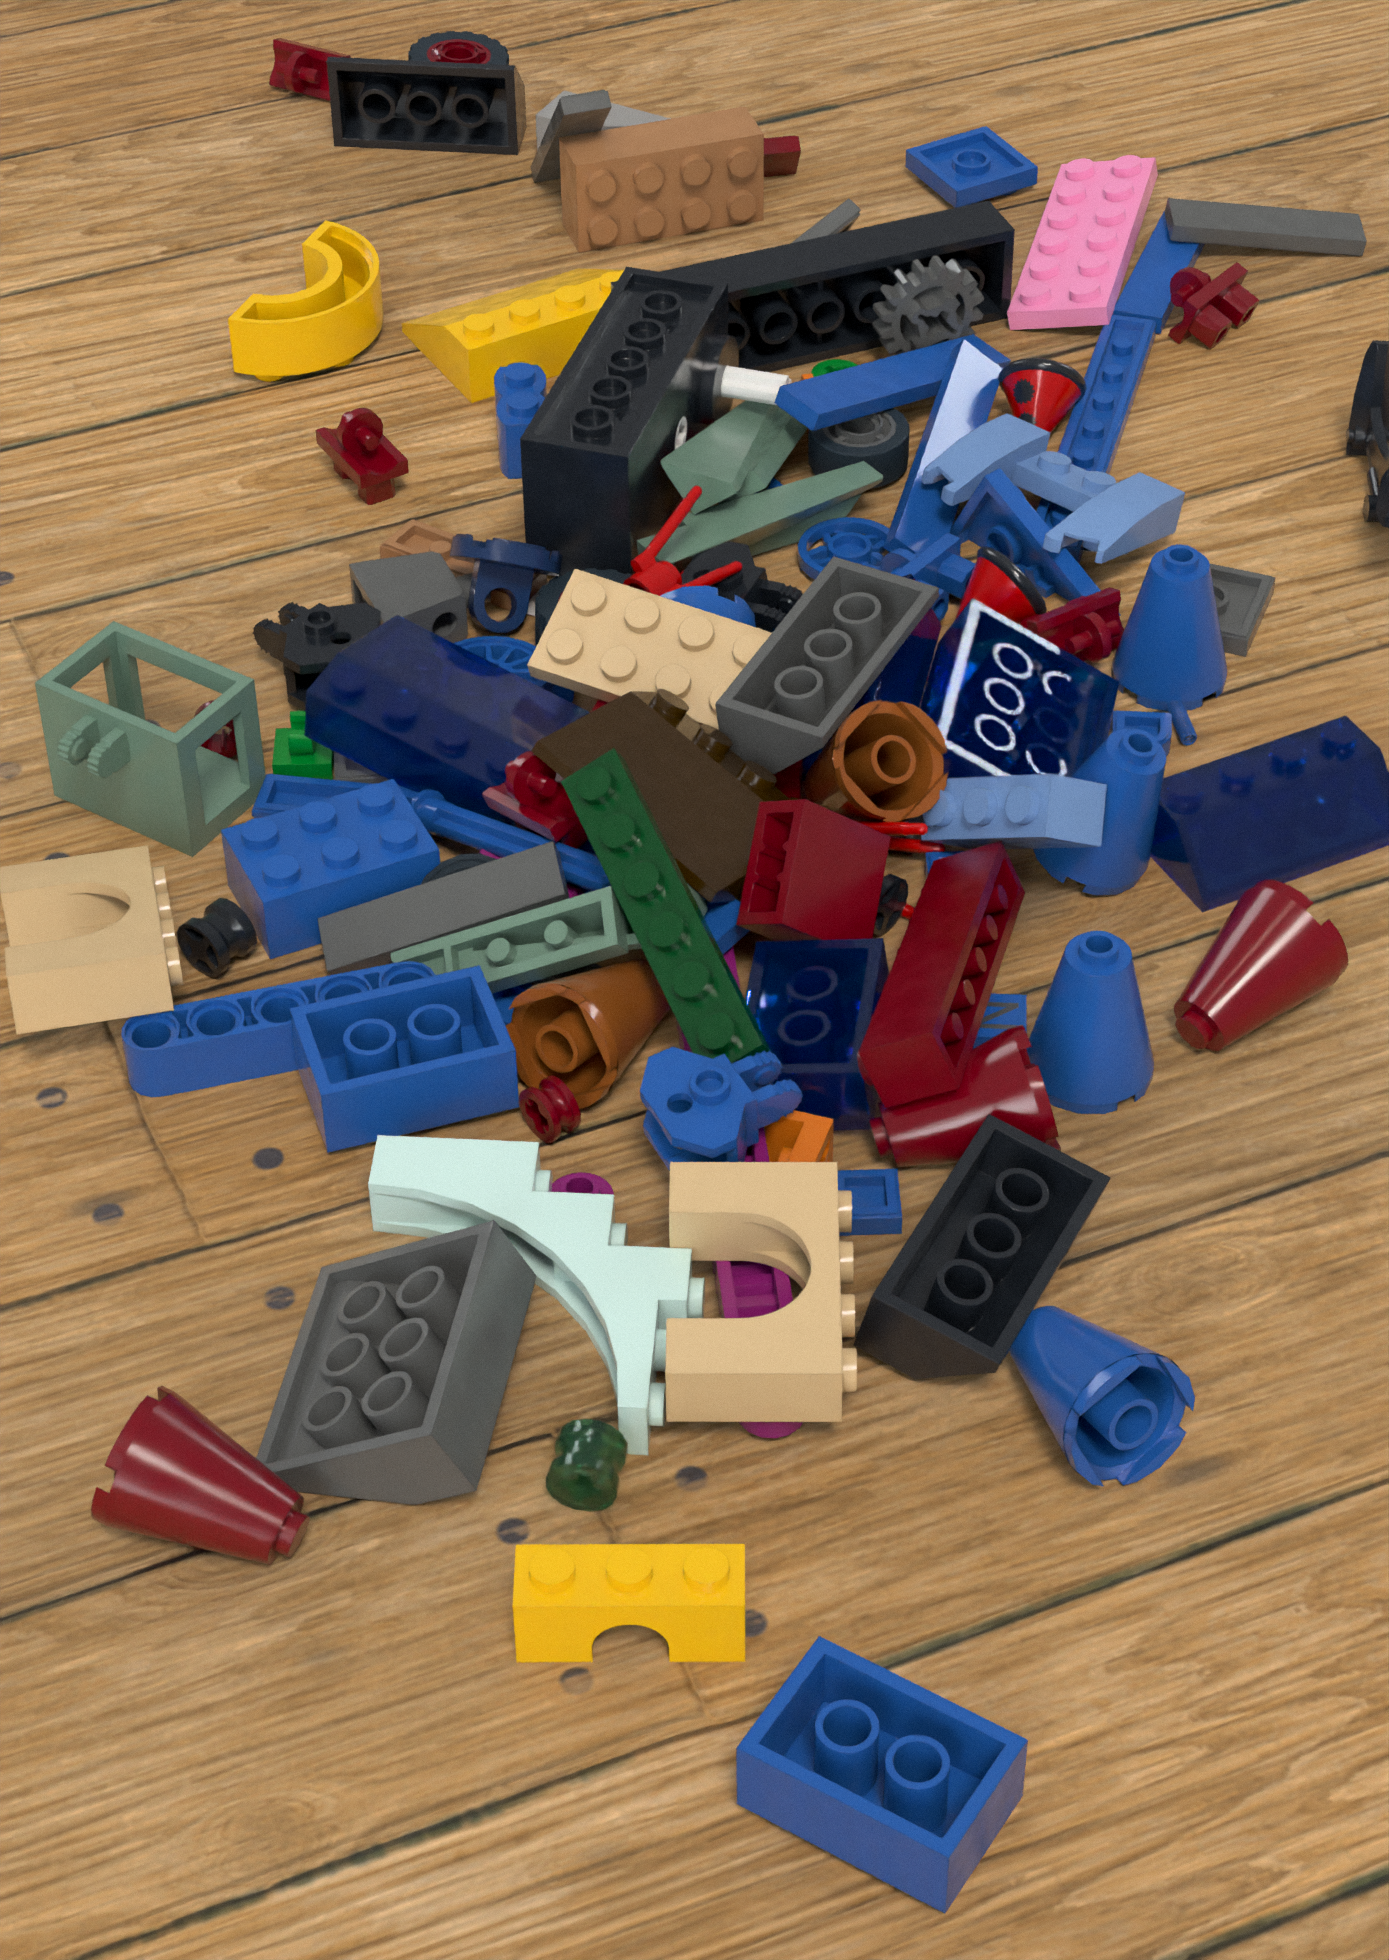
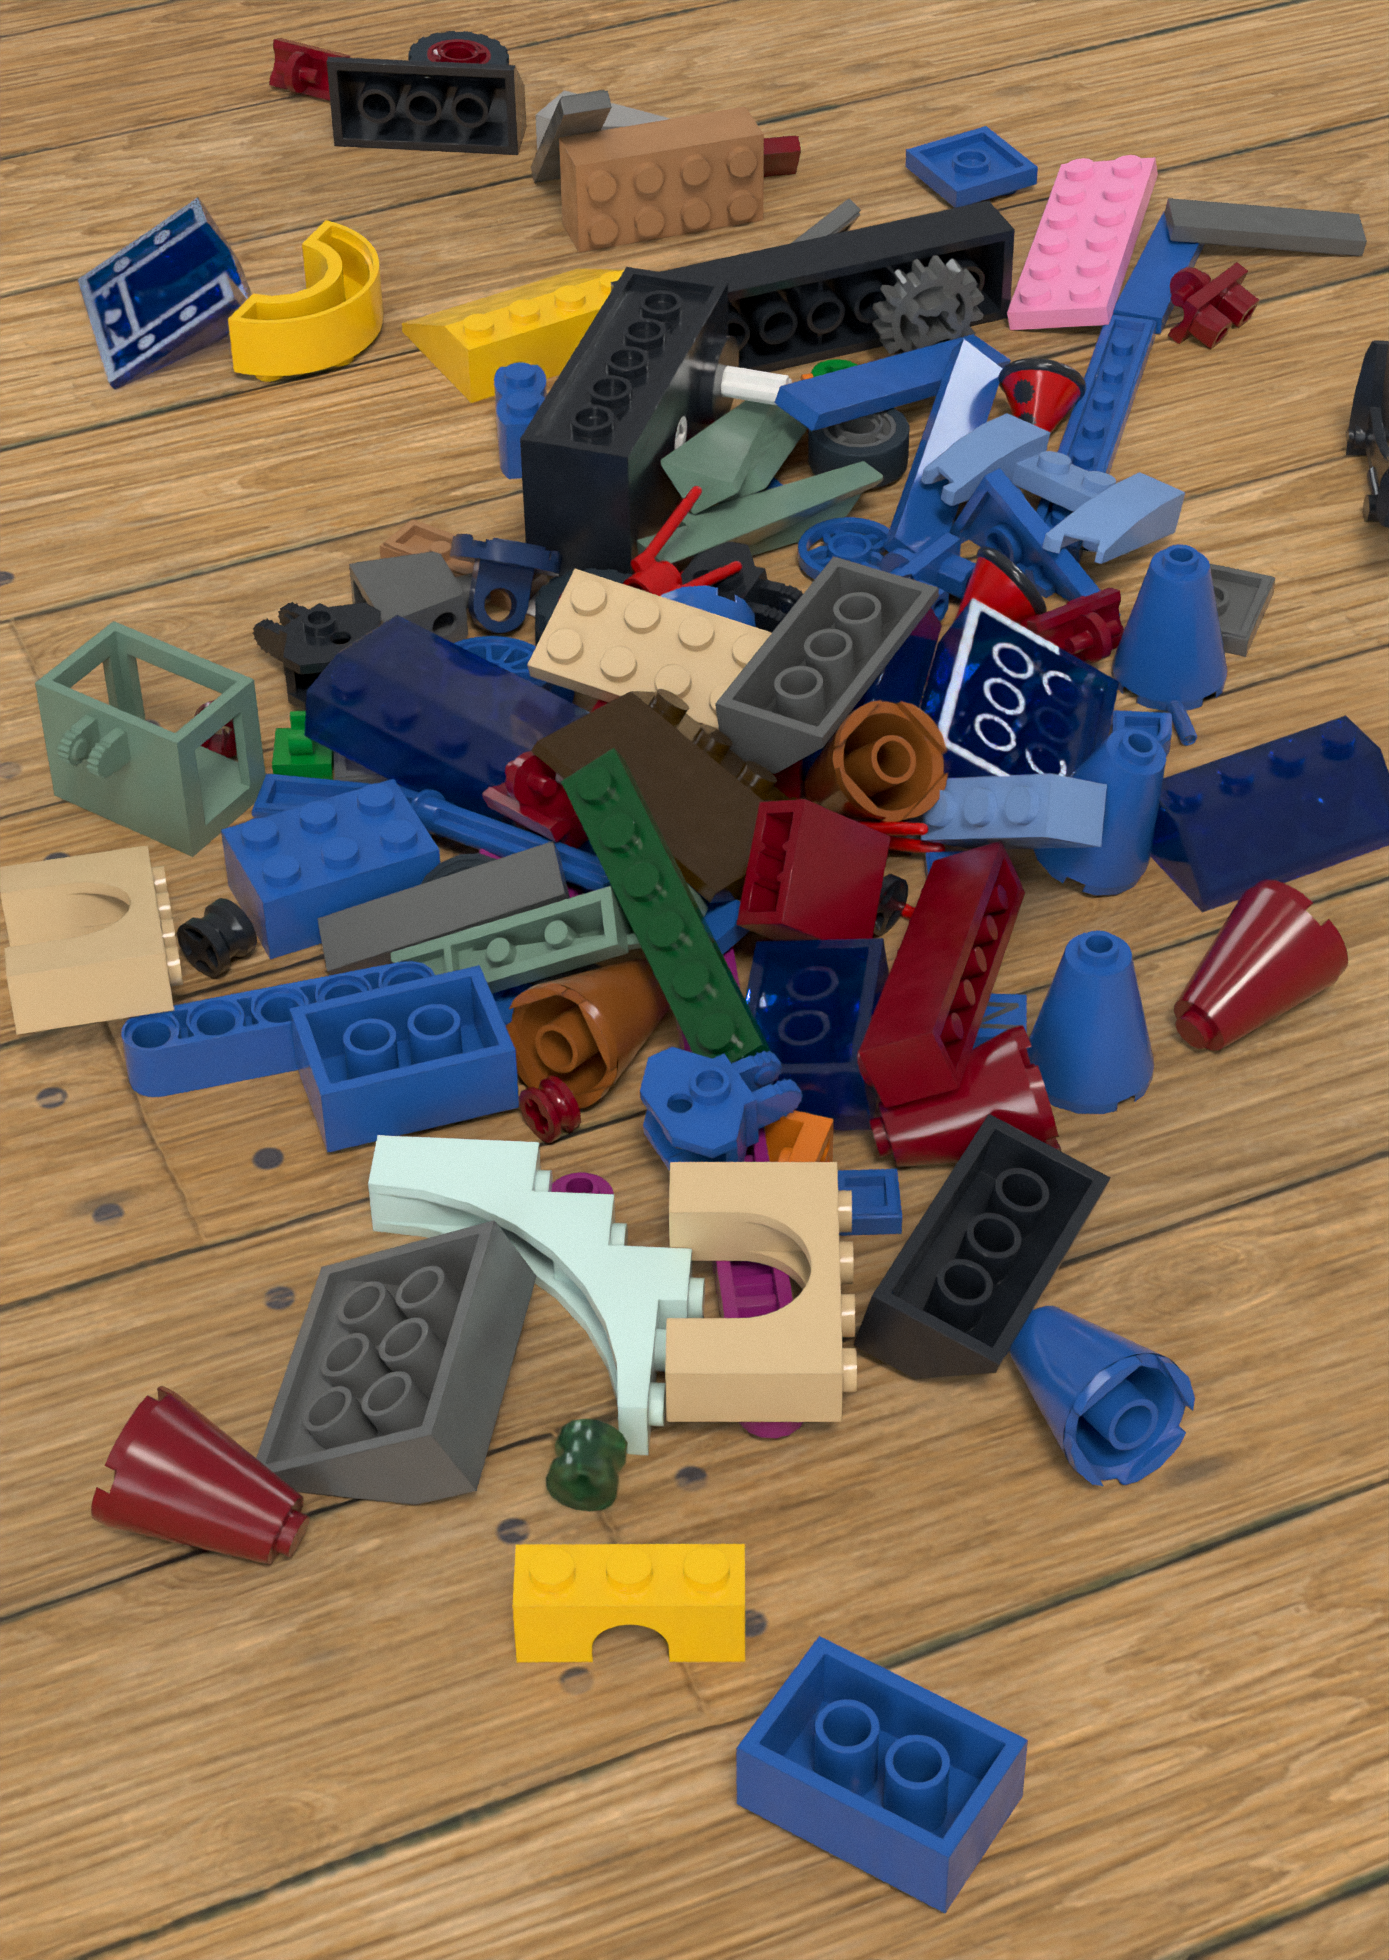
(163, 295): none -> clear blue slope
(364, 454): dark red hips -> none

